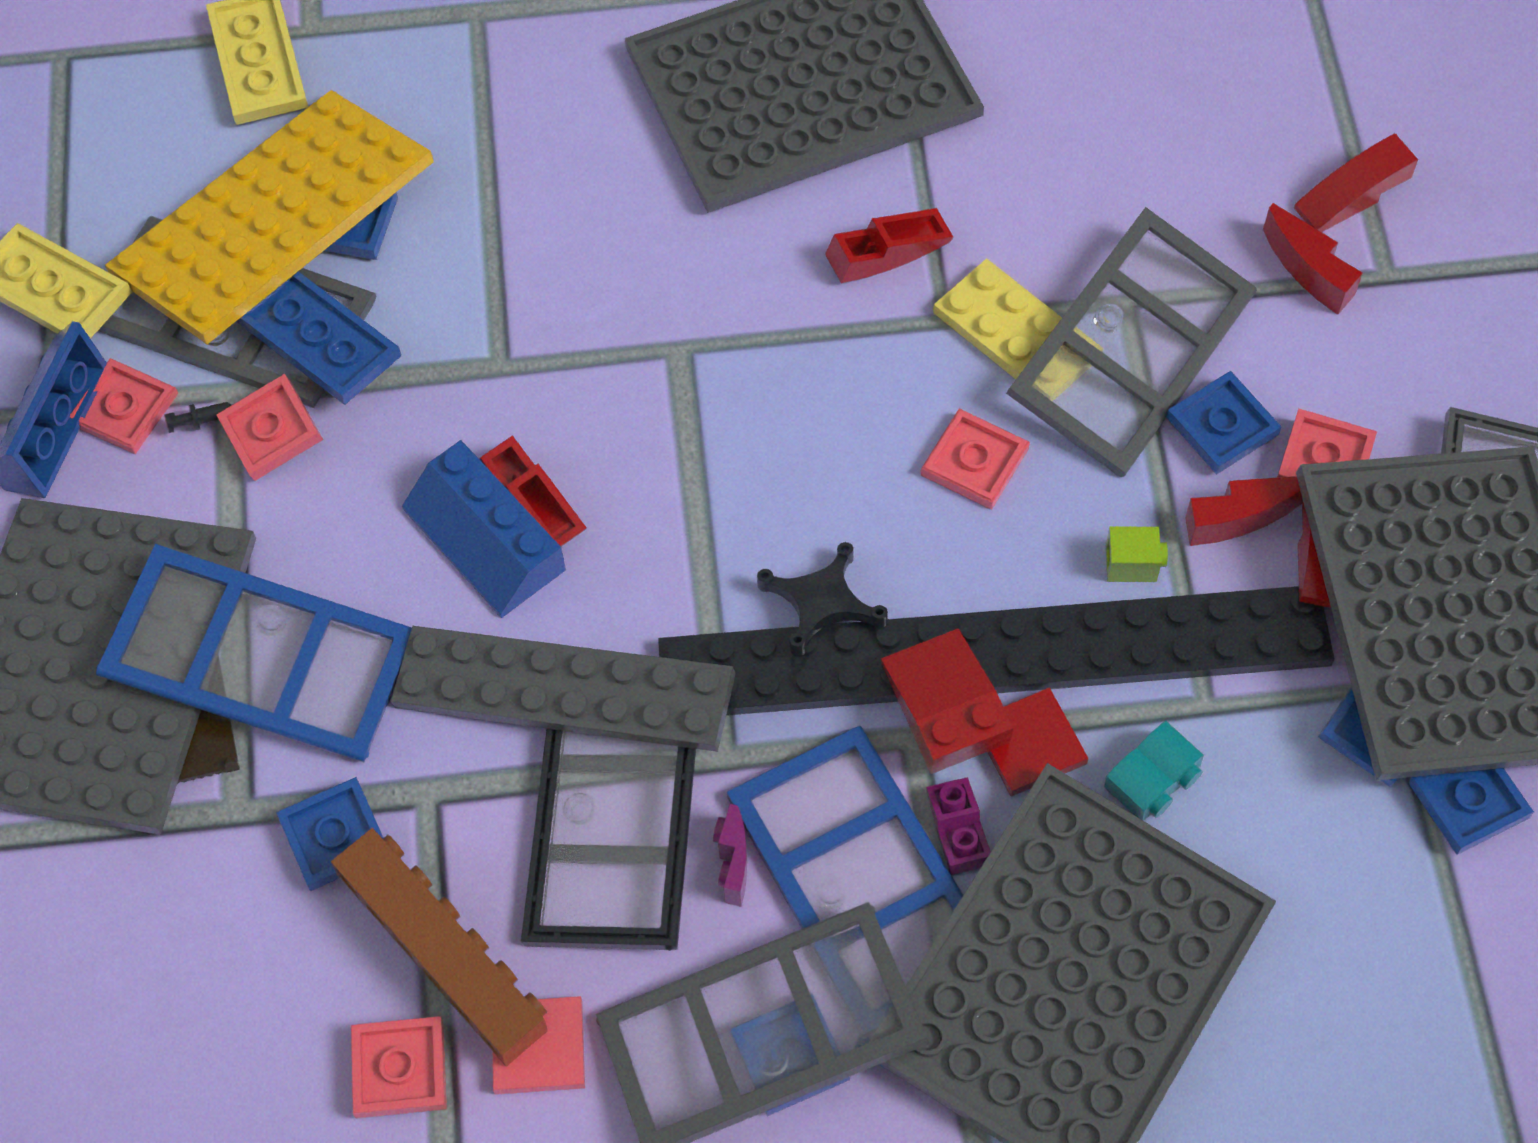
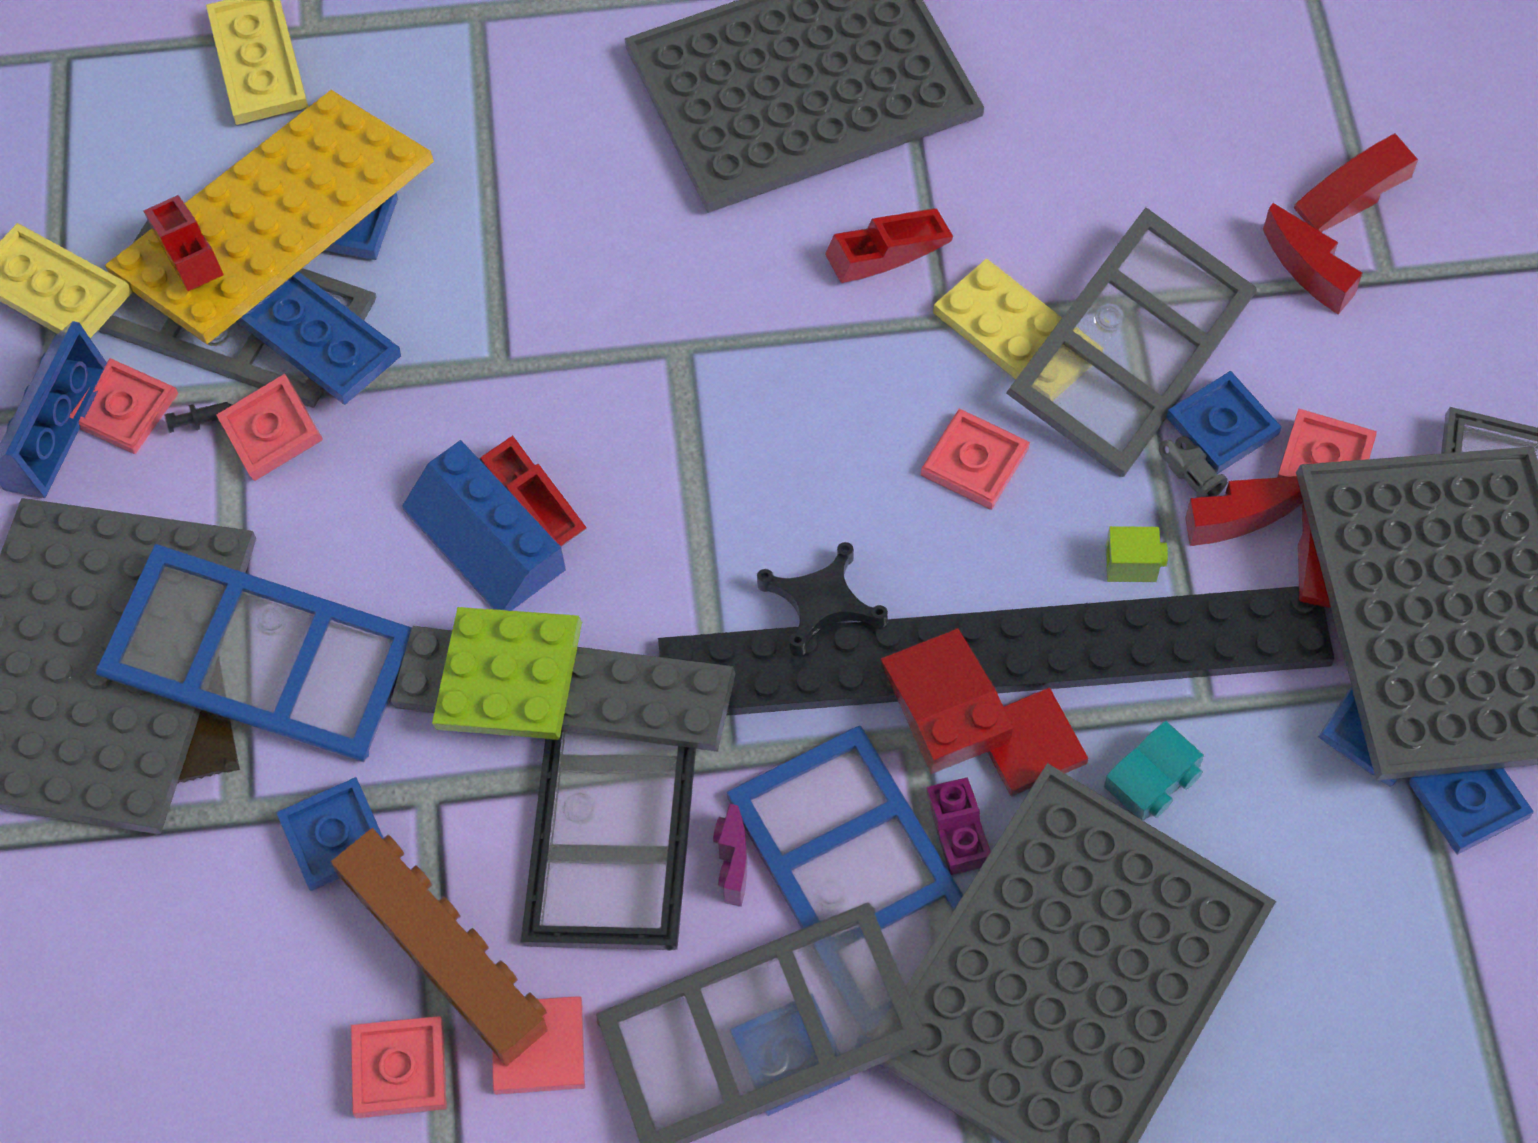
(183, 242): none -> red slope
(507, 673): none -> lime plate
(1193, 467): none -> dark grey piece

